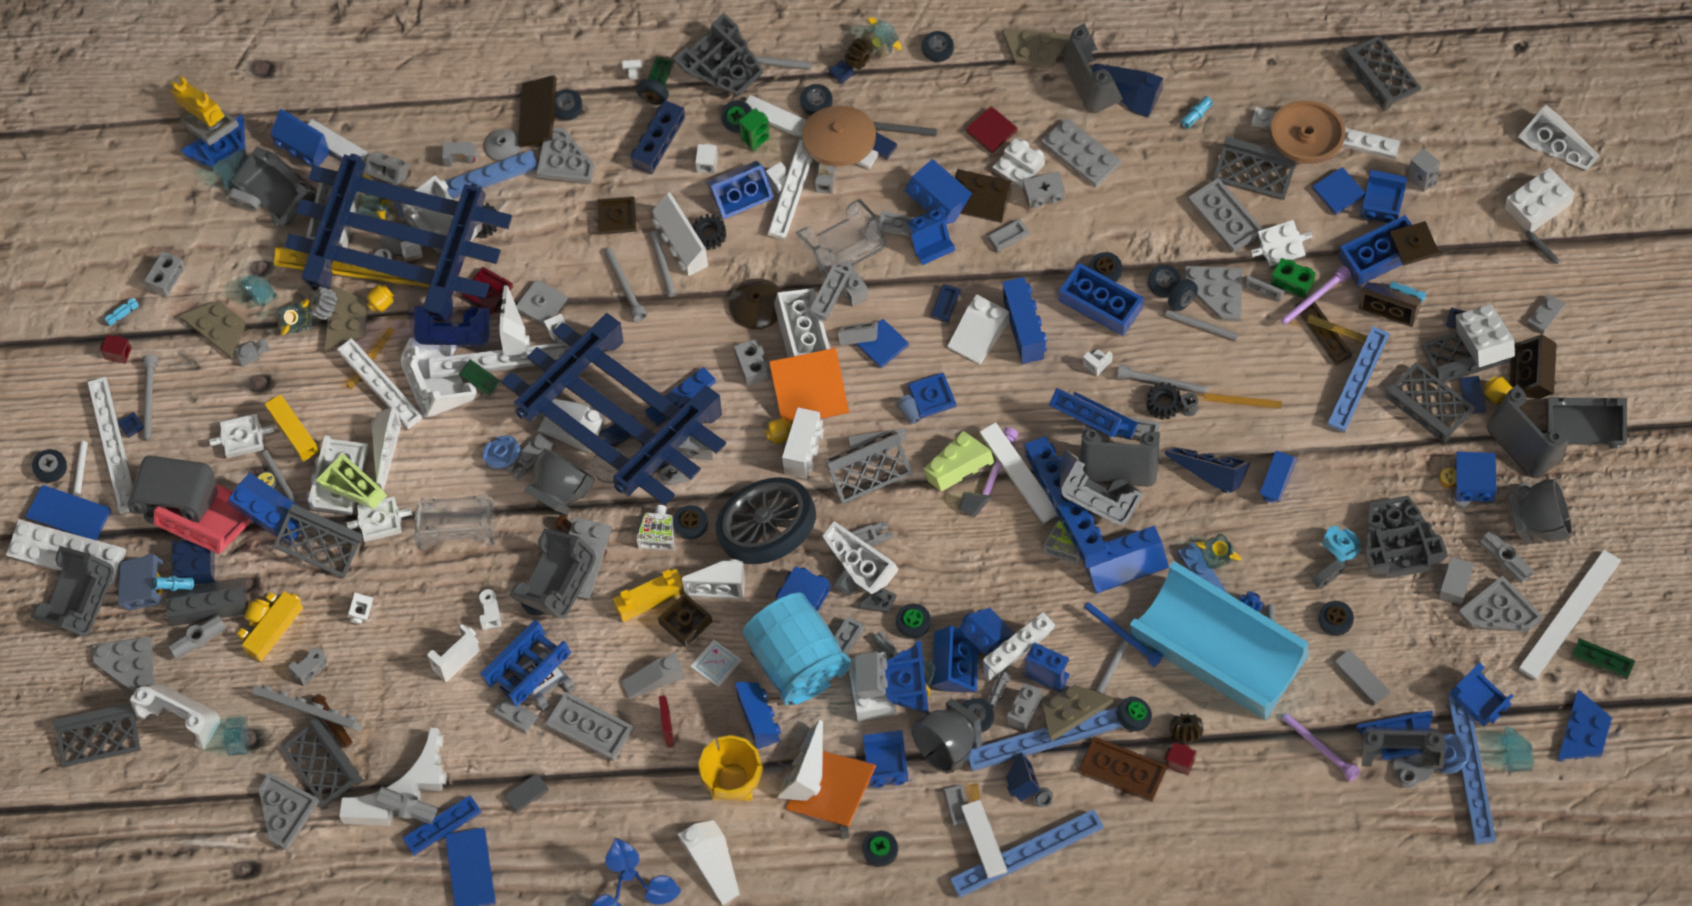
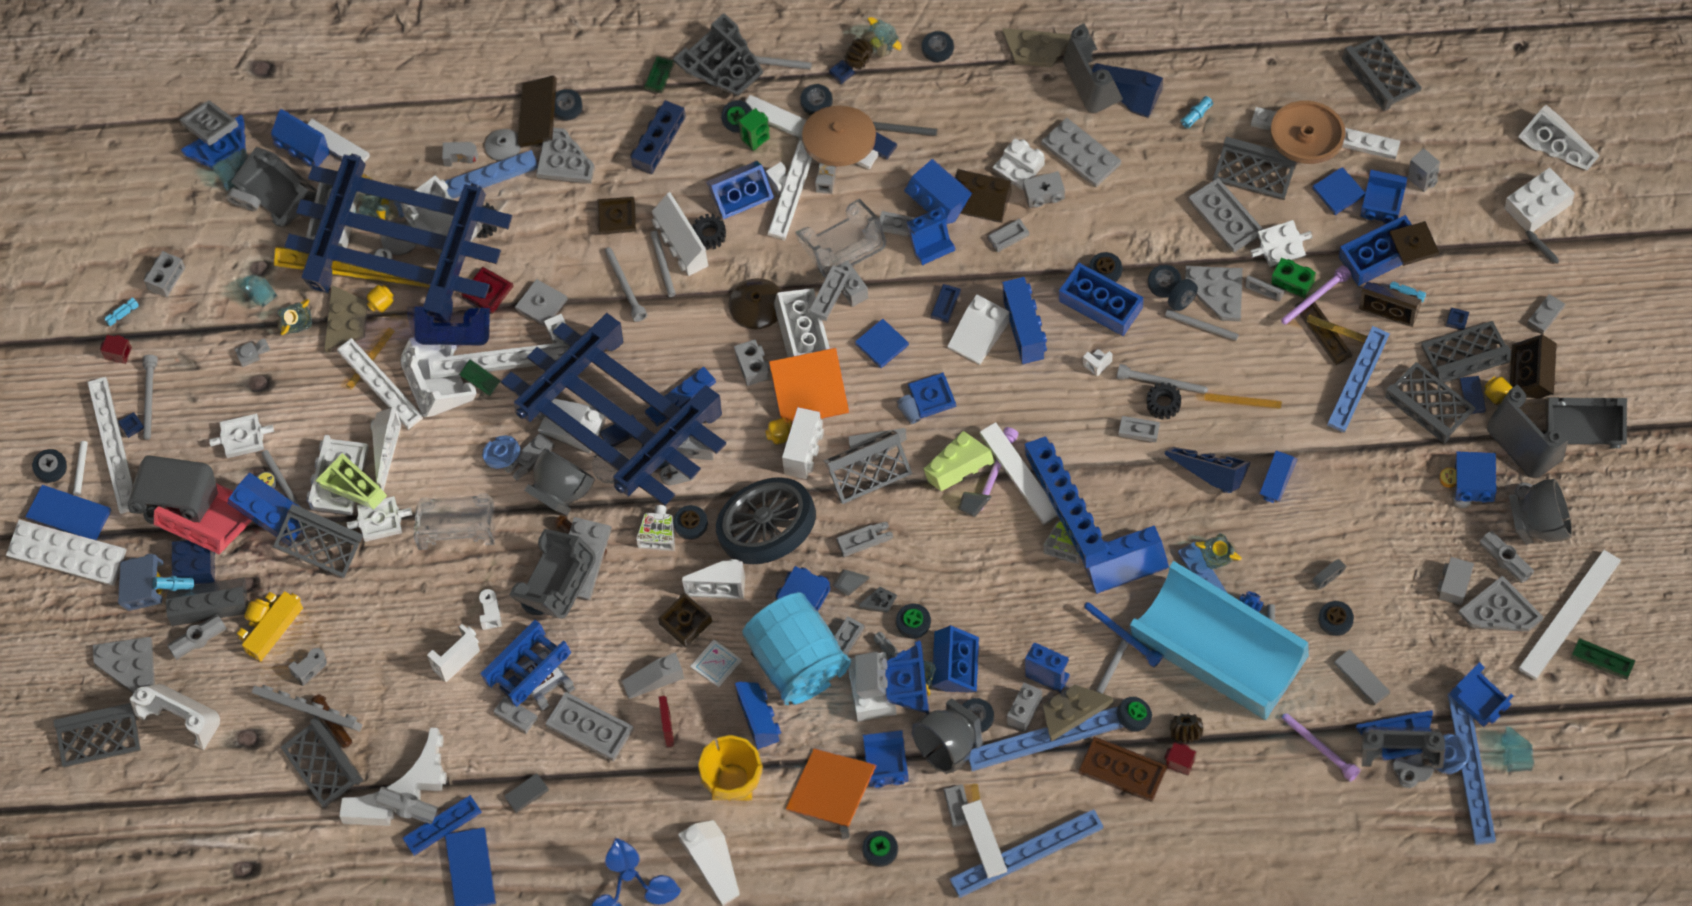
(77, 592): dark grey windscreen -> none
(196, 102): yellow brick -> none
(217, 325): dark tan wing -> none
(236, 736): clear light blue slope -> none
(284, 809): light grey plate -> none
(291, 427): yellow brick -> none
(322, 303): light grey gear -> none
(363, 602): white brick -> none
(386, 167): light grey brick -> none
(411, 251): white tile -> none
(511, 329): white wedge -> none
(632, 66): white tile -> none
(649, 595): yellow brick -> none
(652, 91): black wheel -> none
(706, 158): white brick -> none
(807, 774): white wedge -> none
(858, 333): light grey slope -> none
(863, 563): white wedge -> none
(985, 630): blue brick -> none
(991, 129): dark red tile -> none
(998, 688): light grey axle -> none
(1016, 646): white bracket -> none
(1022, 778): dark blue slope -> none
(1043, 797): dark grey plate -> none
(1093, 414): blue fence -> none
(1113, 504): windscreen -> none
(1114, 461): dark grey windscreen -> none
(1192, 408): dark grey bush -> none
(1334, 540): medium azure plate -> none
(1401, 539): dark grey wedge -> none
(1485, 335): white brick -> none
(1585, 730): blue wing -> none

